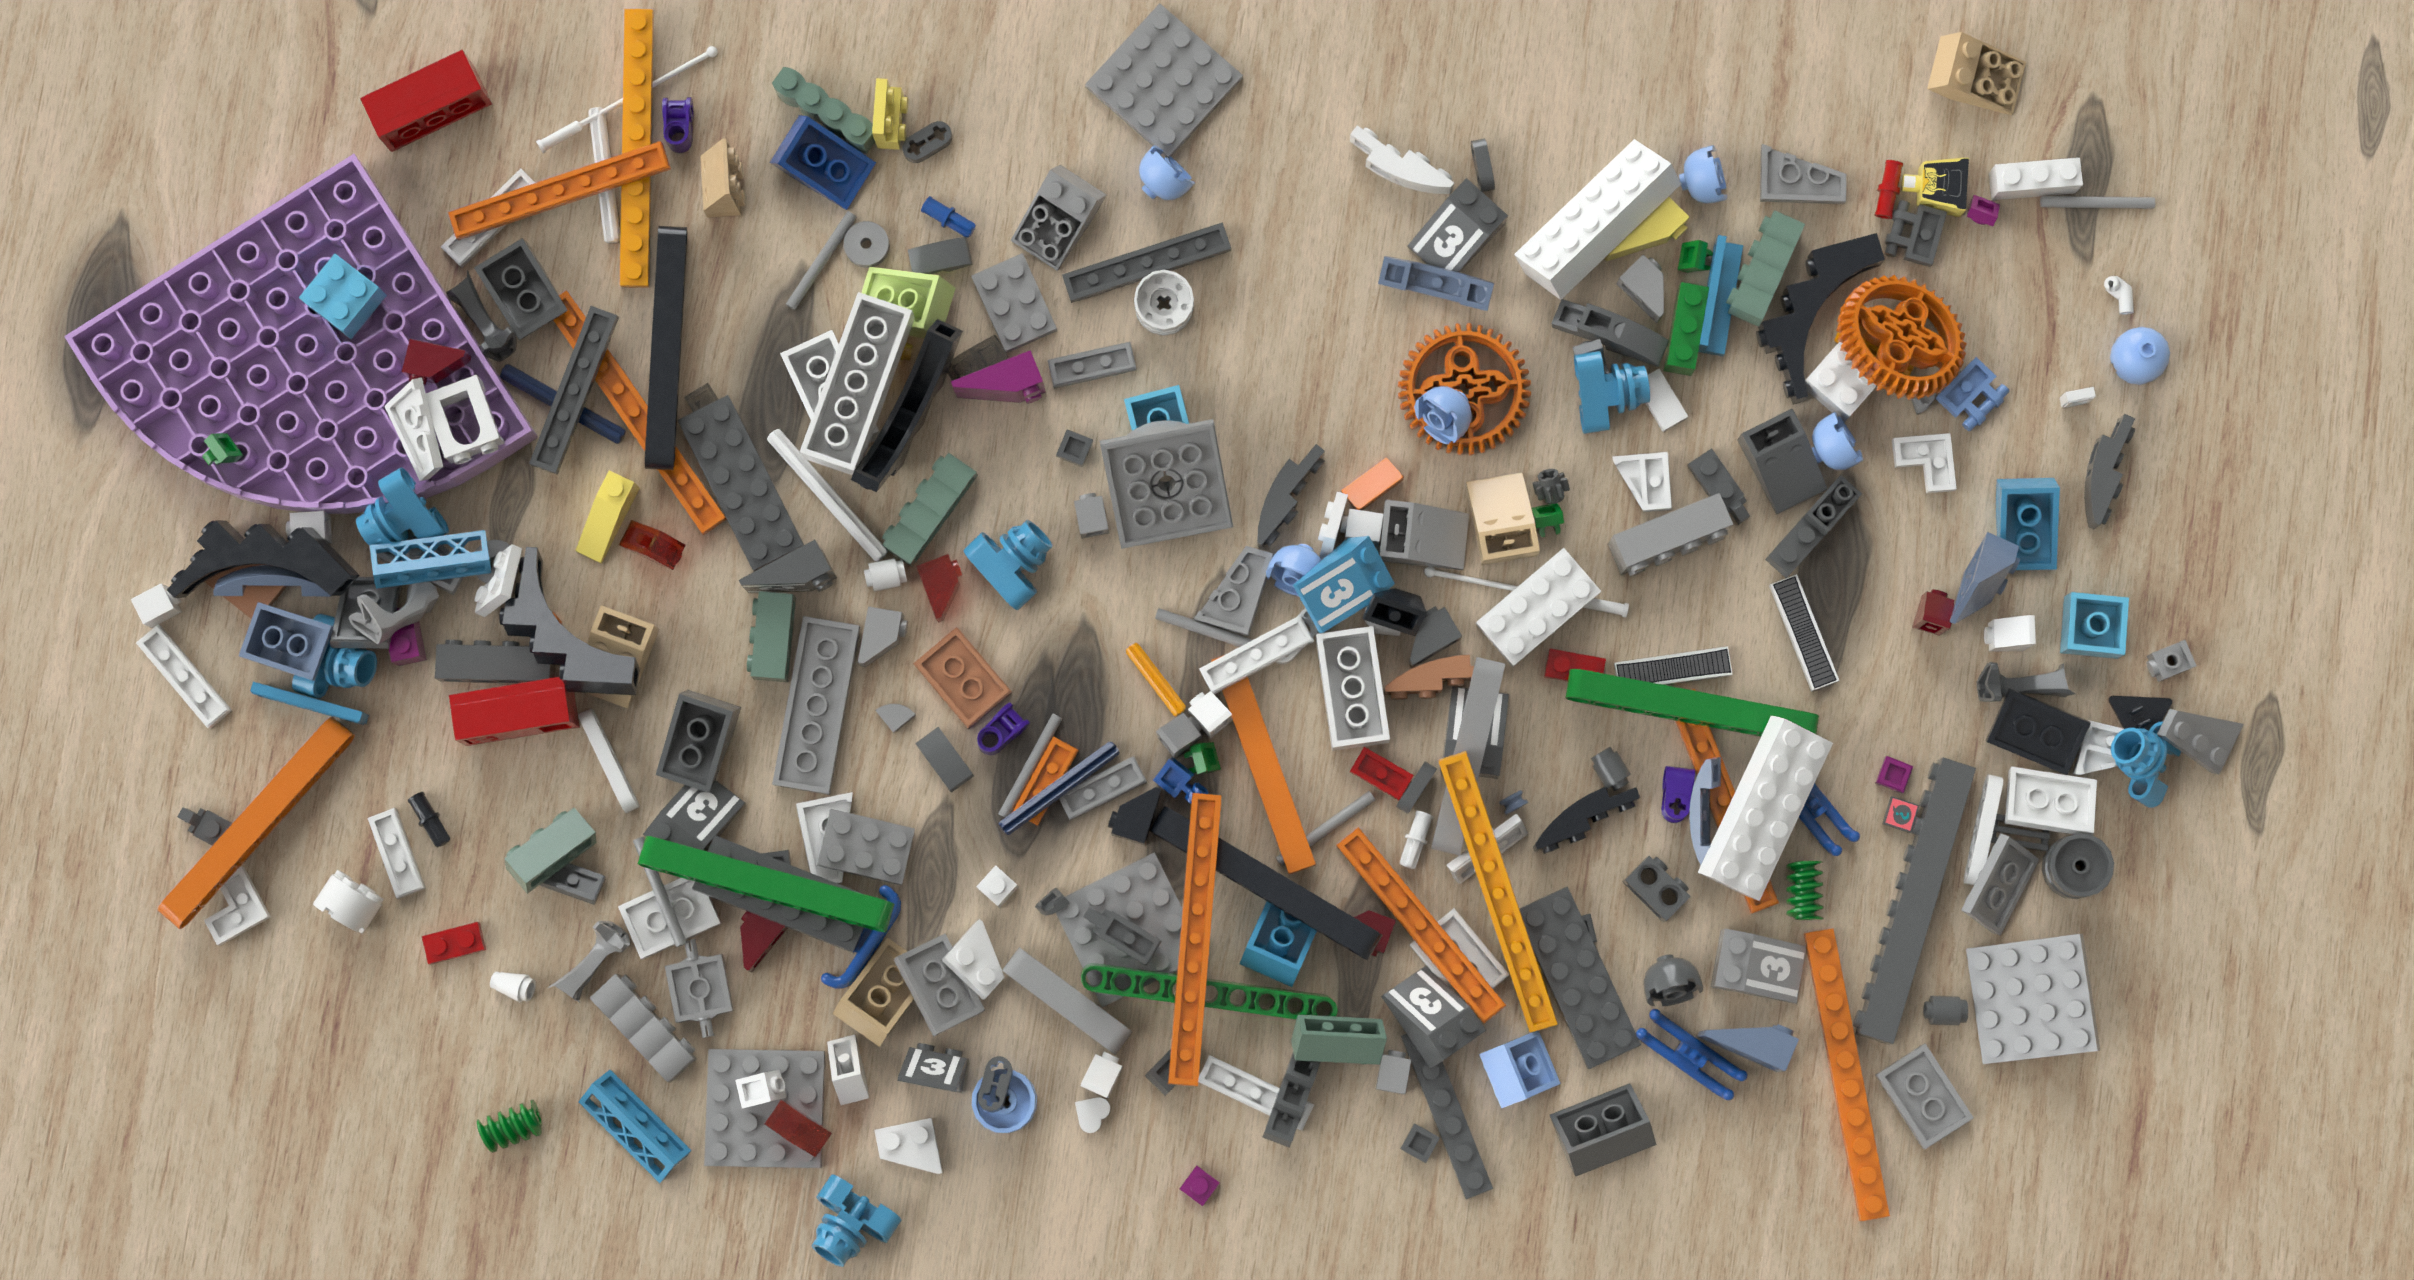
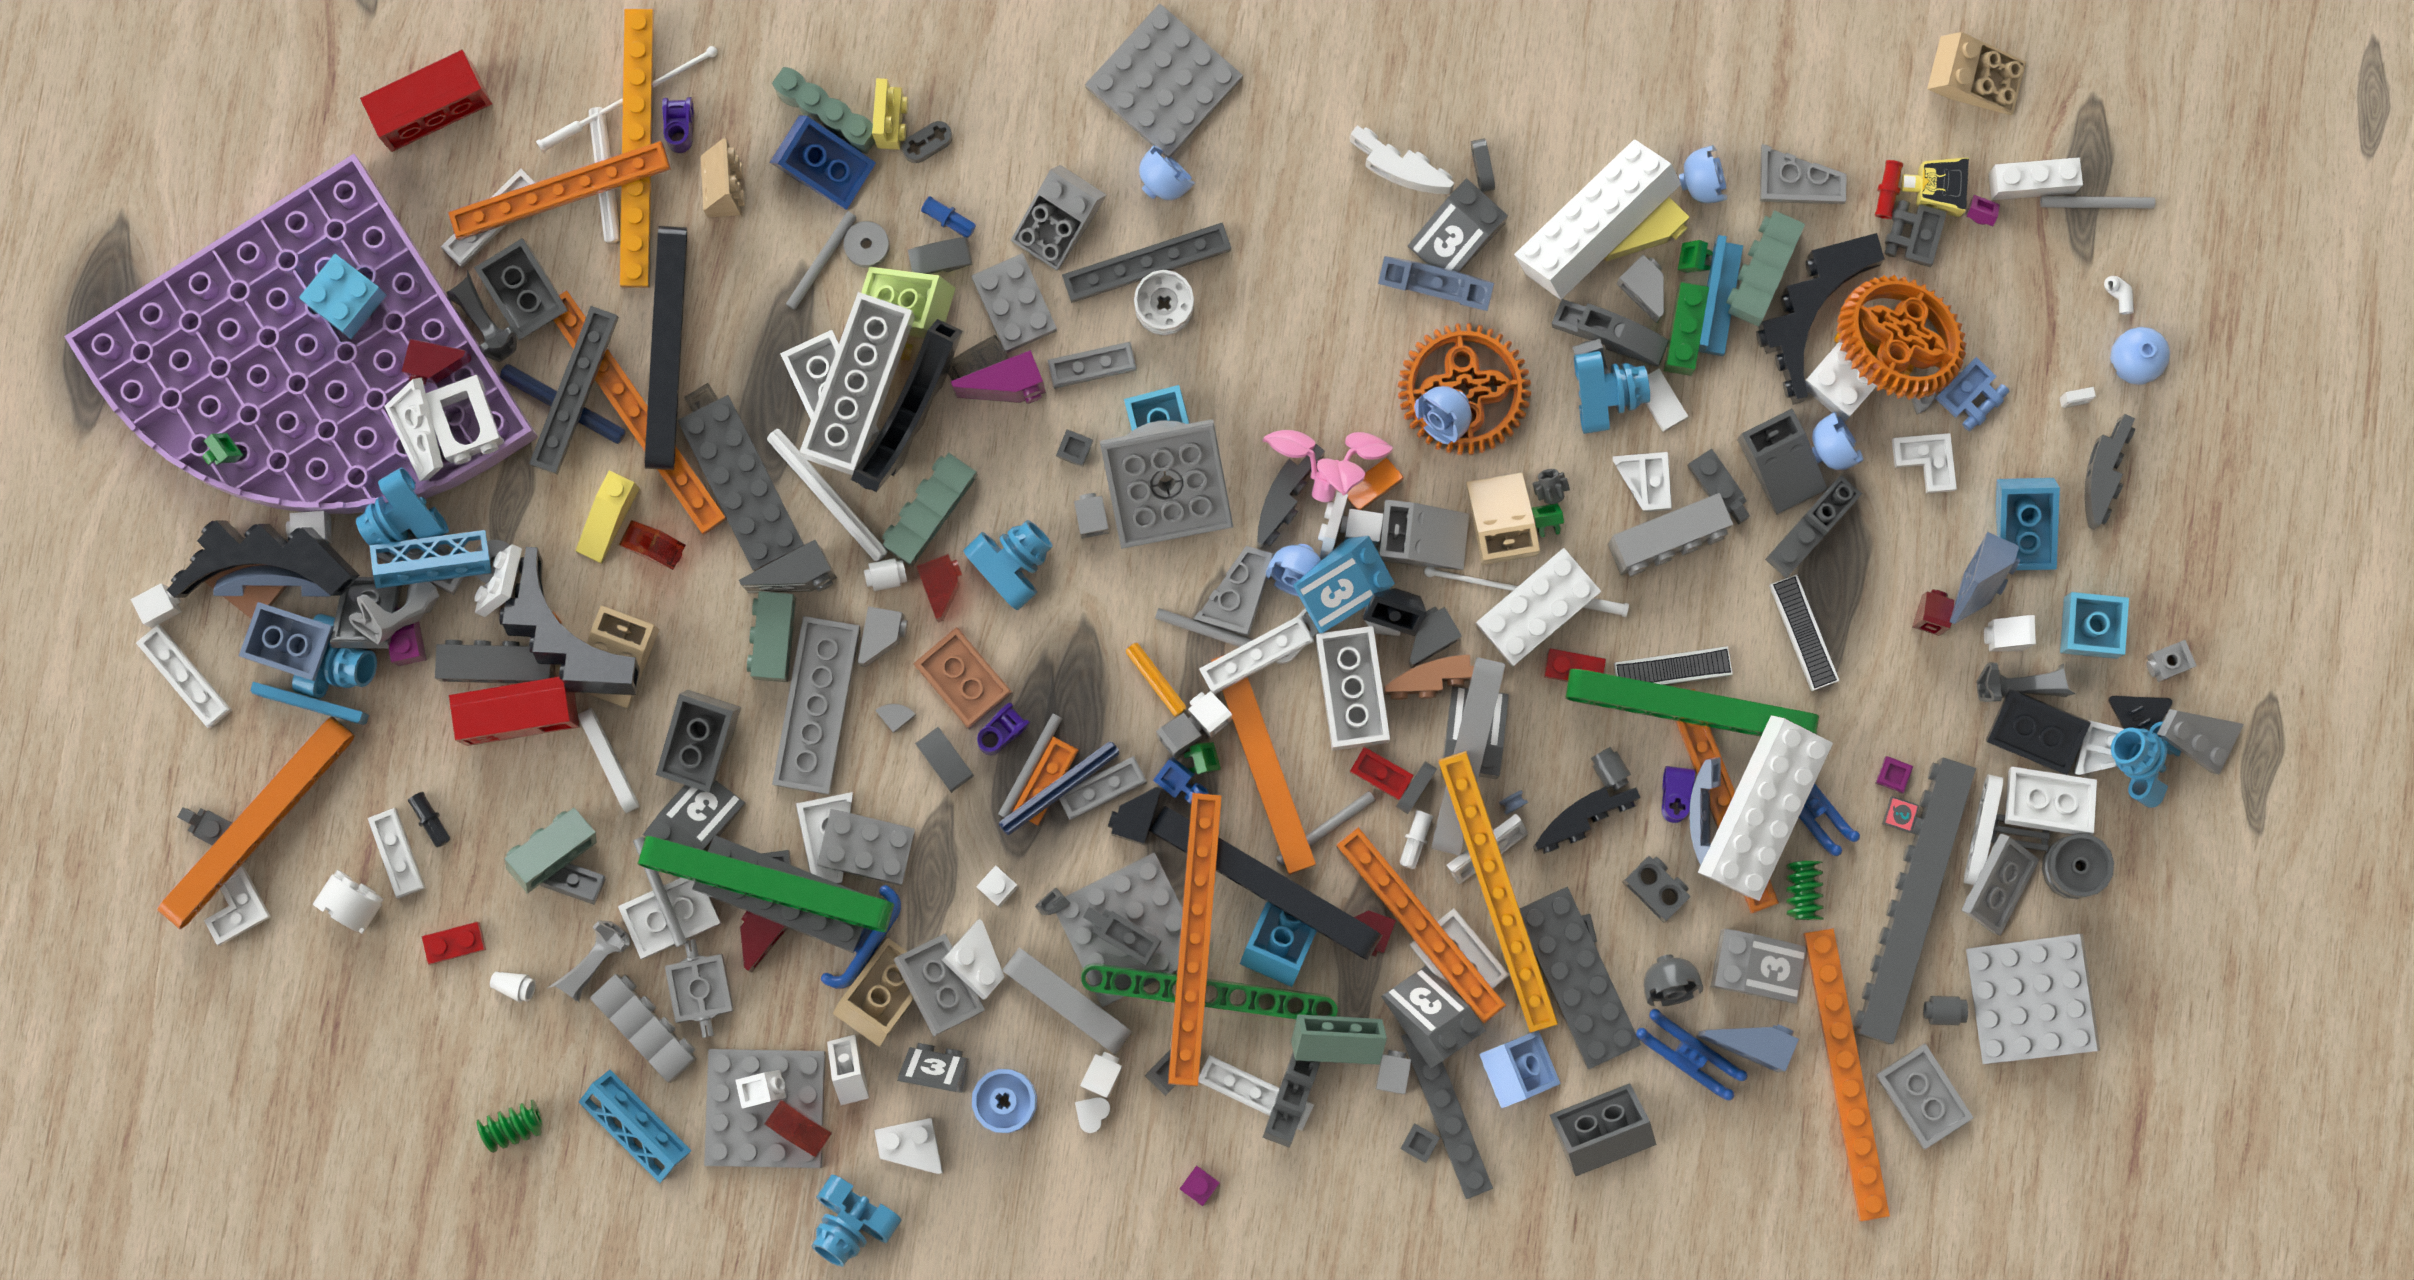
(988, 1083): dark grey beam -> none
(1332, 473): none -> bright pink plant

